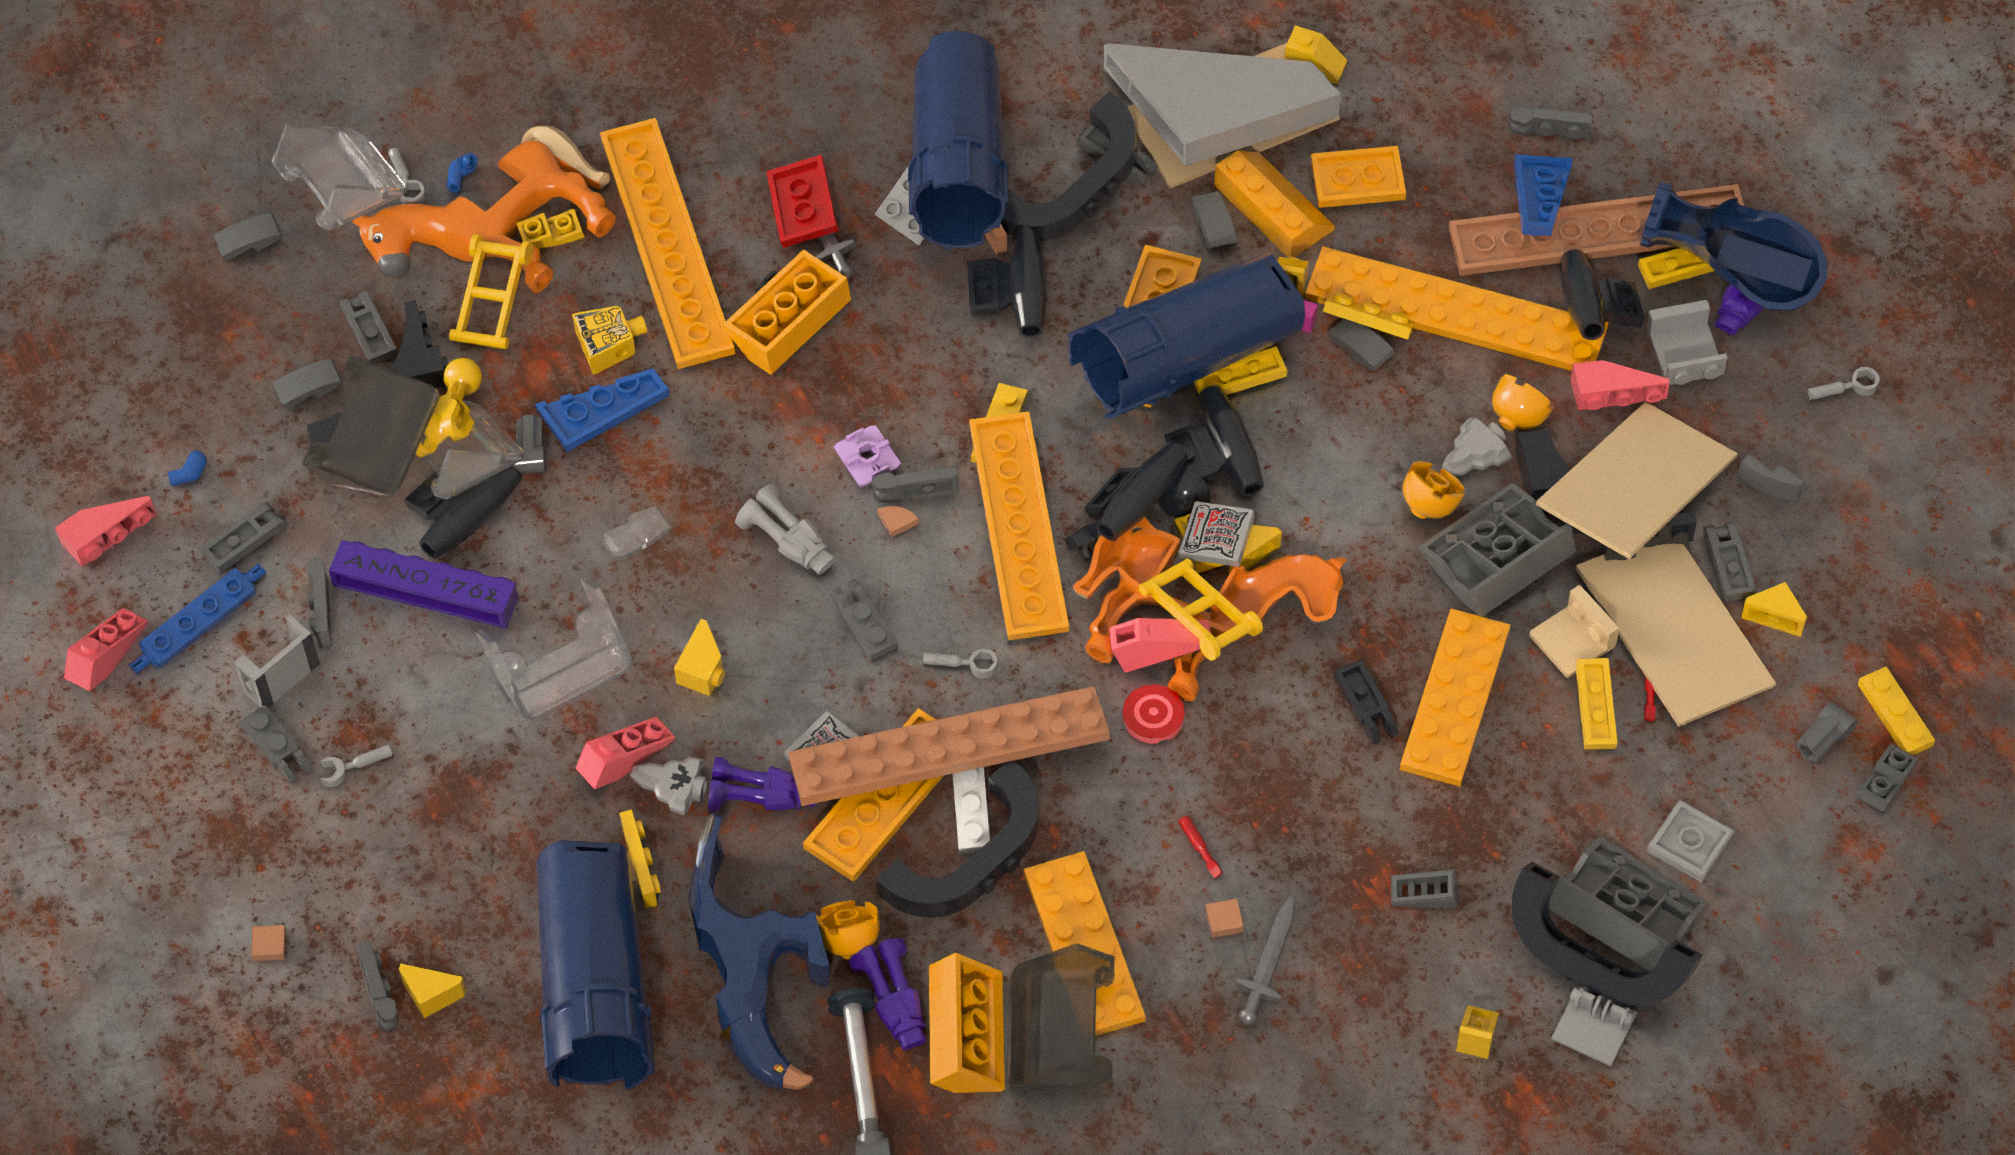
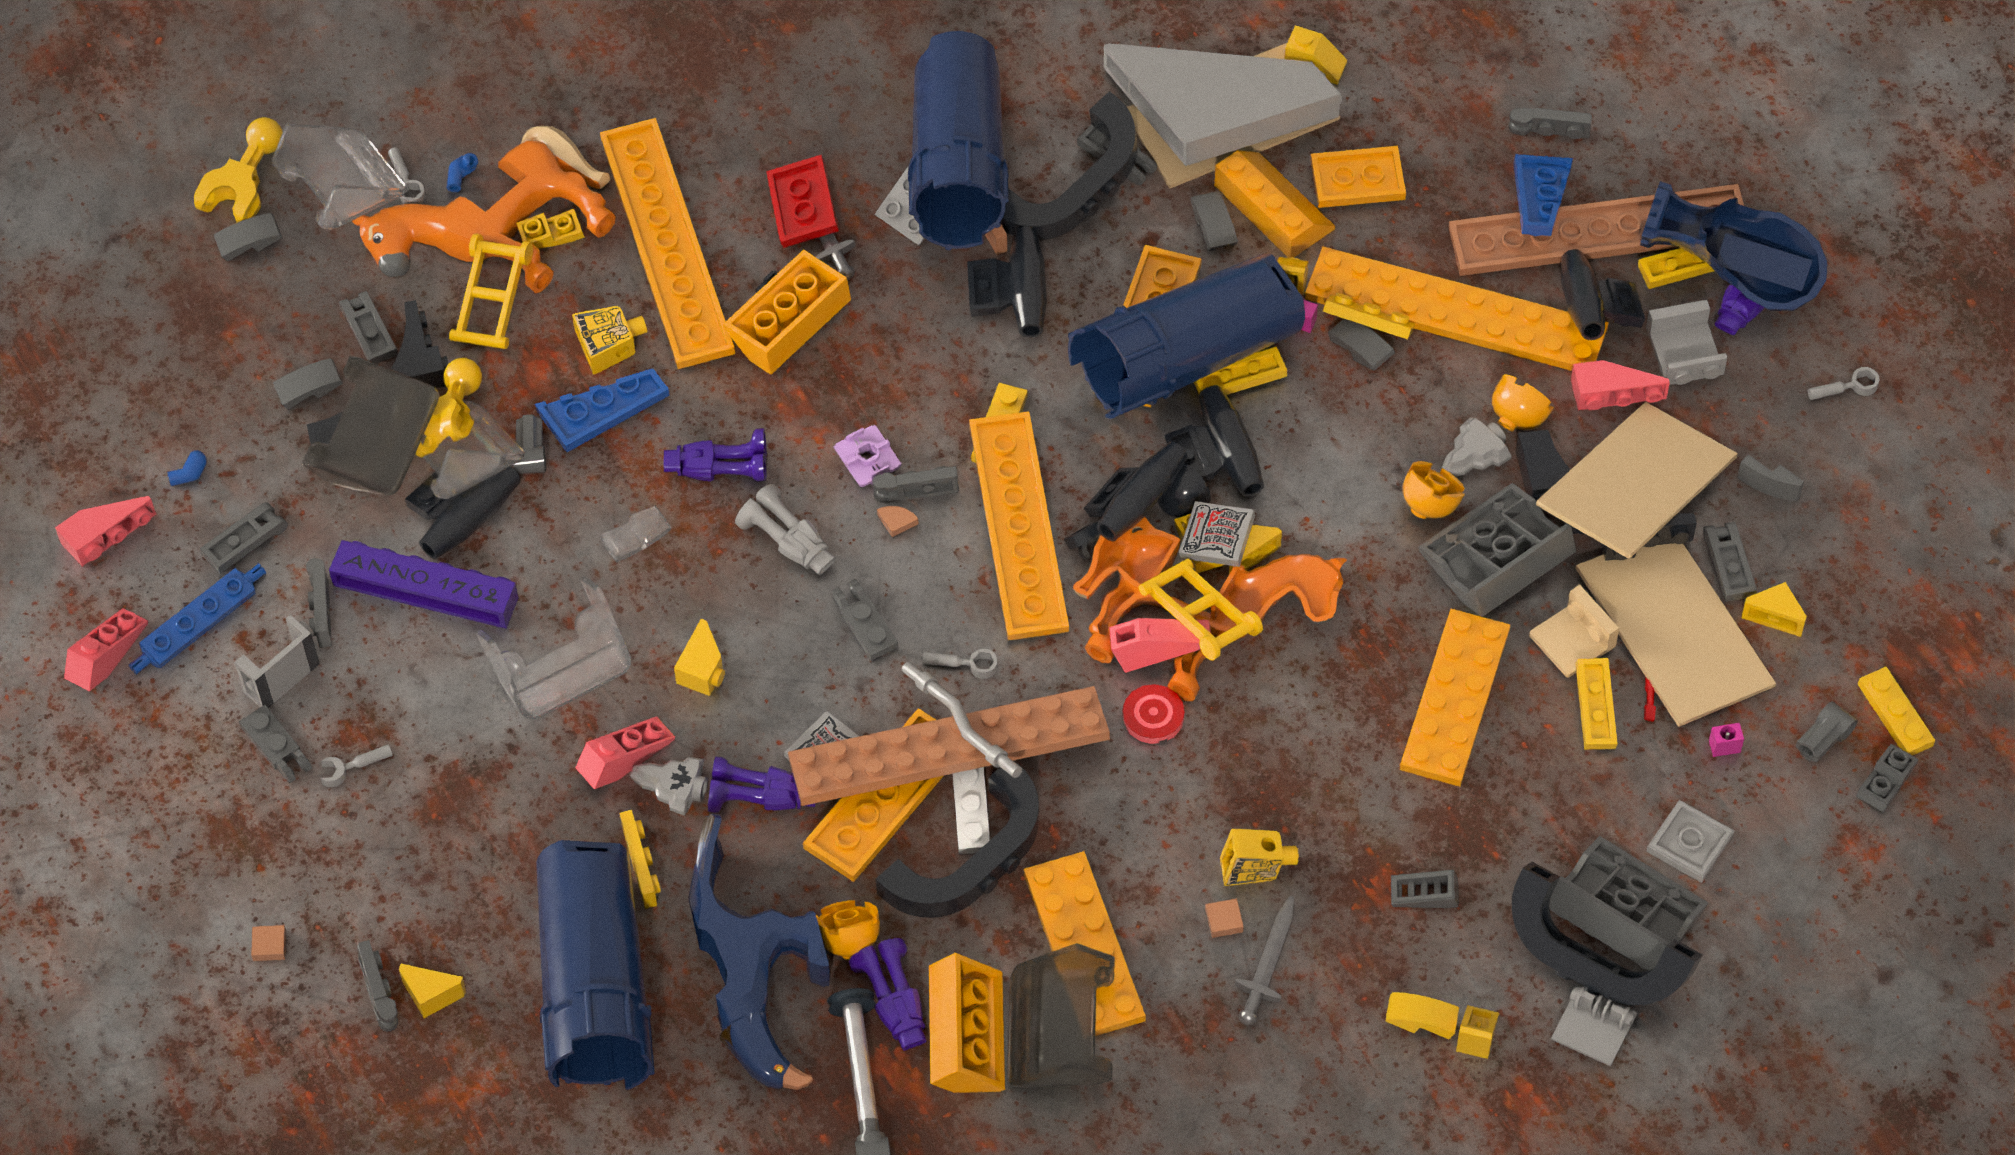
(240, 179): none -> yellow piece
(701, 459): none -> dark purple piece
(993, 753): none -> light grey bar
(1199, 845): red piece -> none
(1254, 856): none -> yellow torso
(1365, 699): black hinge -> none
(1423, 1012): none -> yellow slope
(1726, 739): none -> dark pink piece

